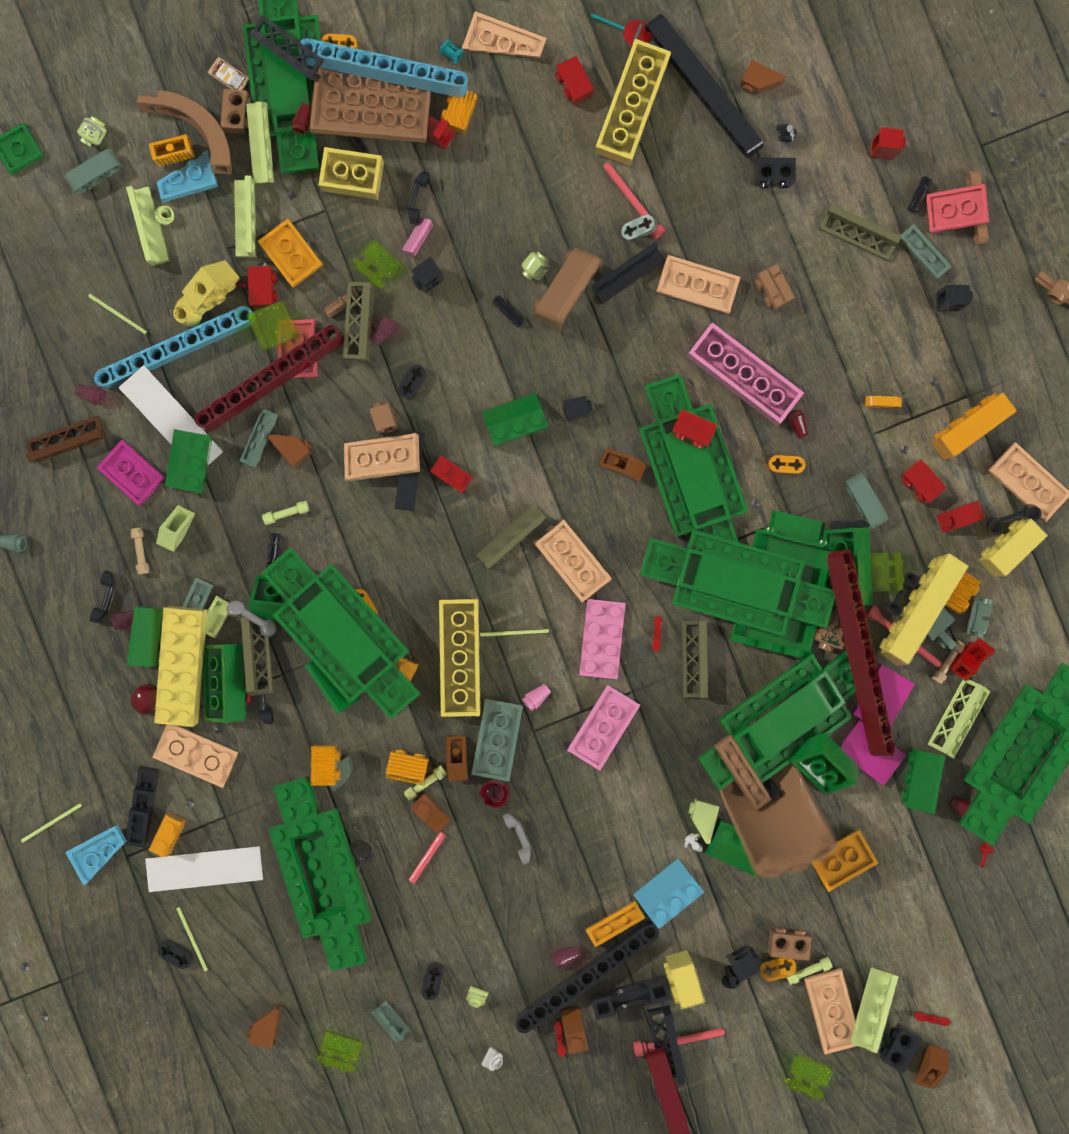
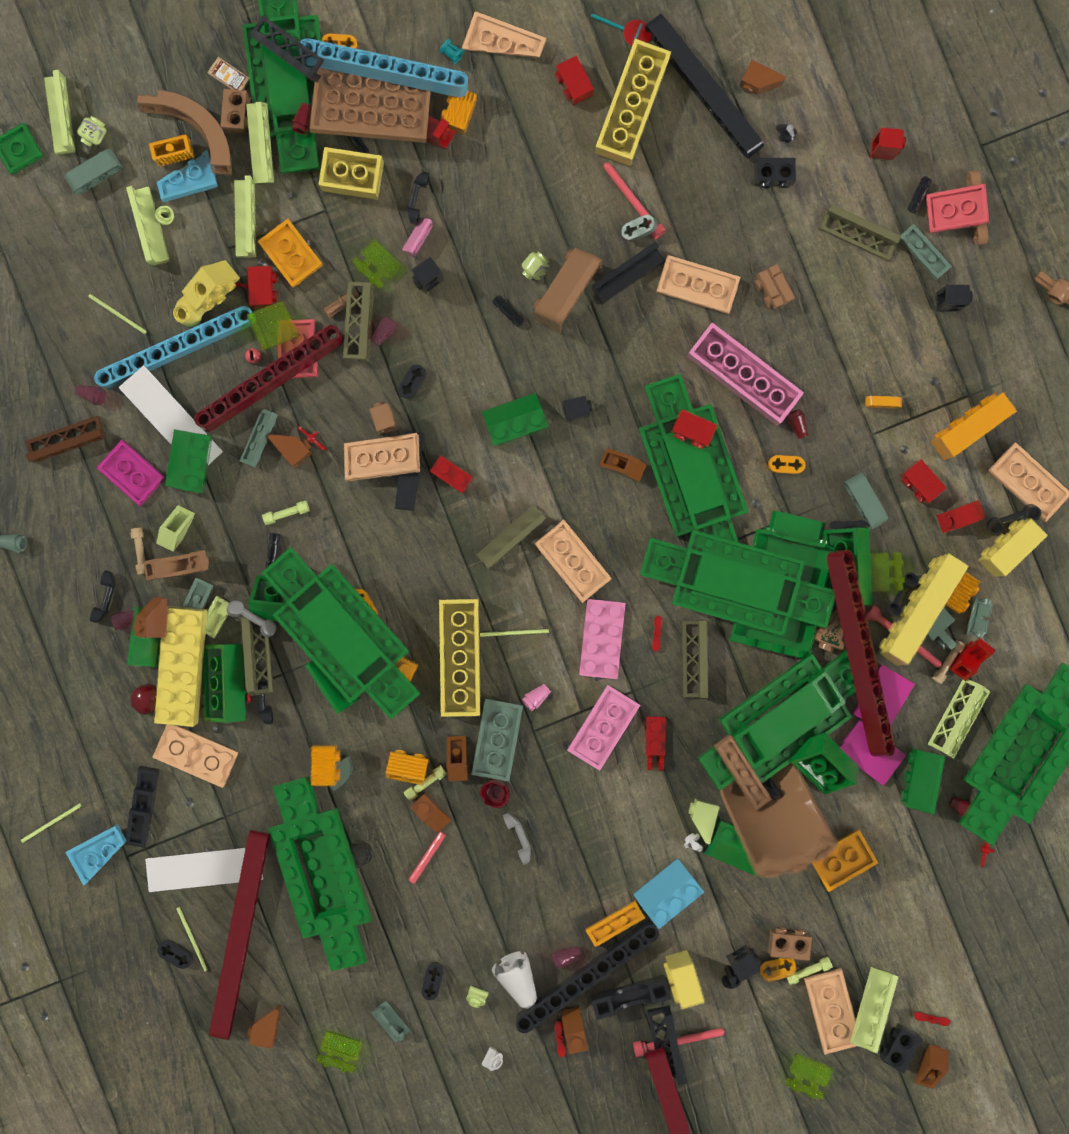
(59, 113): none -> yellowish green fence
(152, 619): none -> dark orange slope
(167, 834): light orange brick -> none
(176, 565): none -> medium nougat arch
(239, 934): none -> dark red beam
(256, 354): none -> coral hinge
(312, 438): none -> red piece
(517, 978): none -> white cone
(655, 740): none -> red hinge

